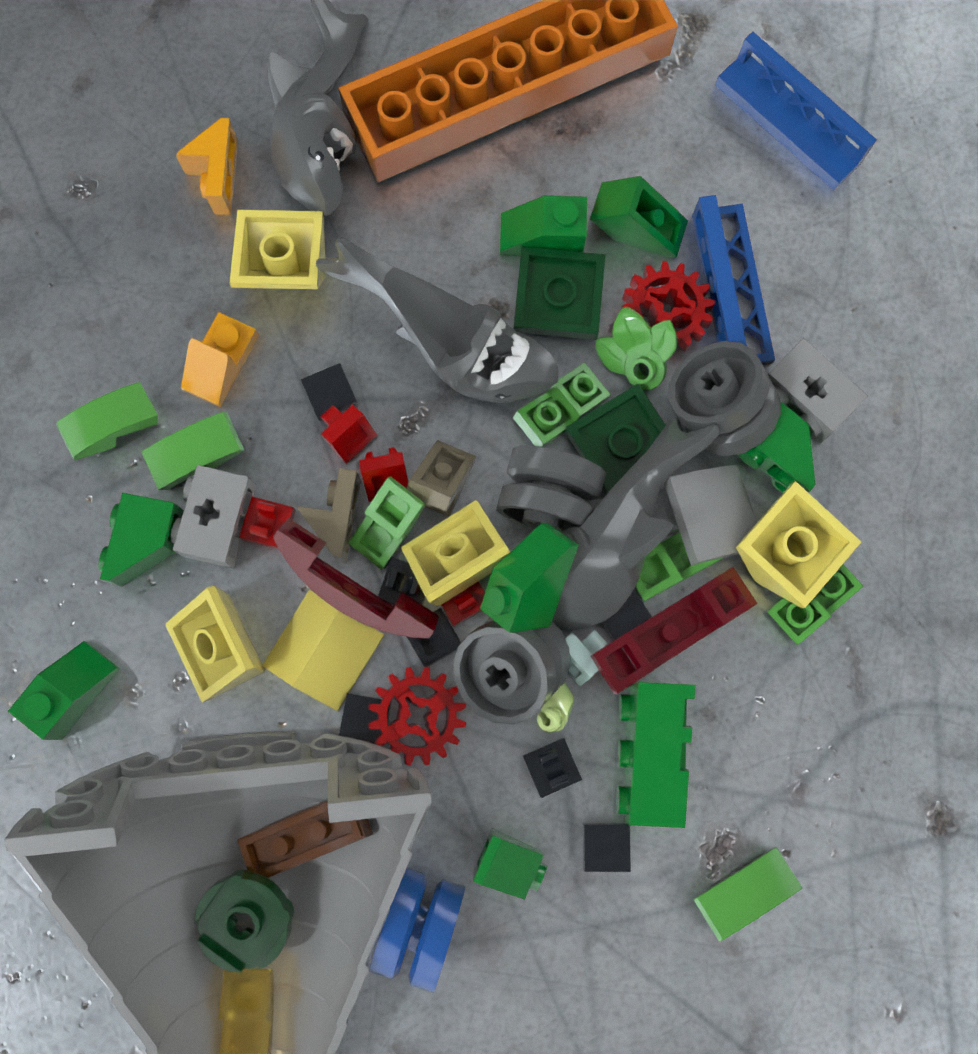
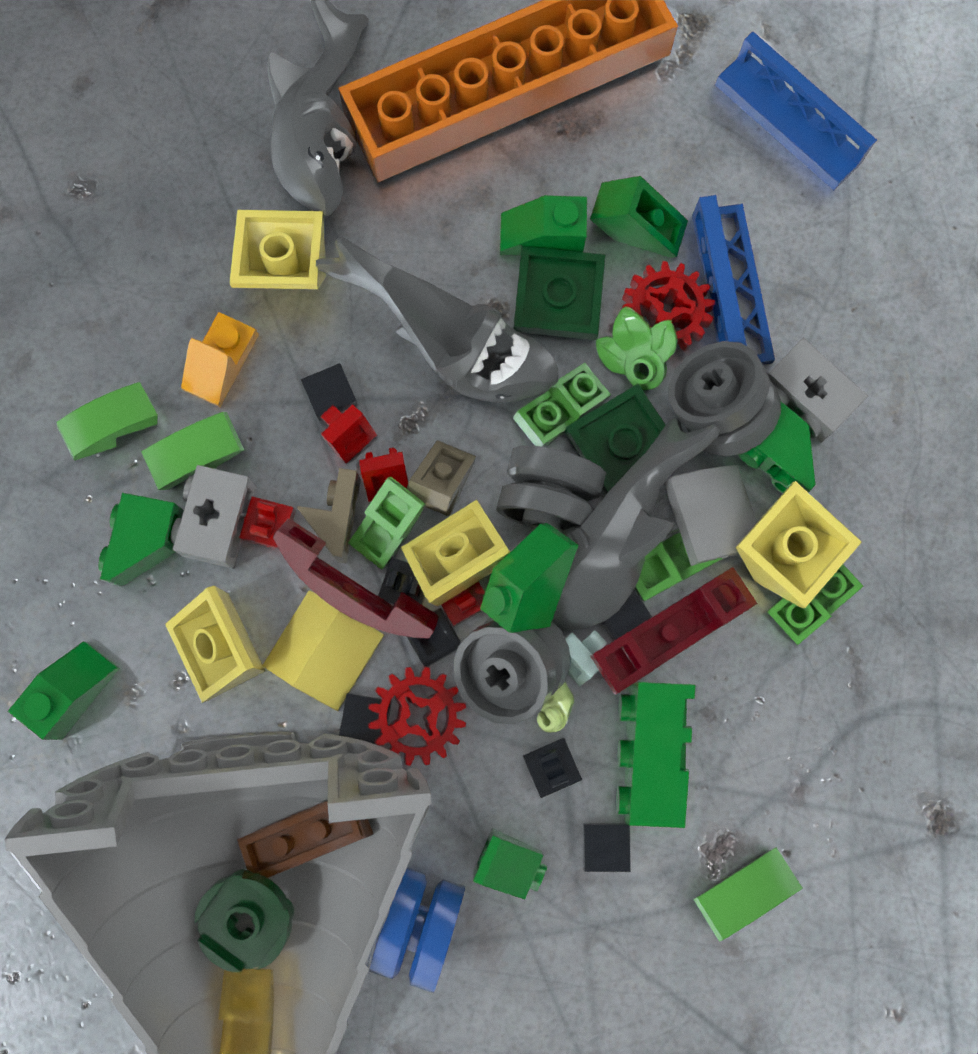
(214, 158): light orange slope -> none

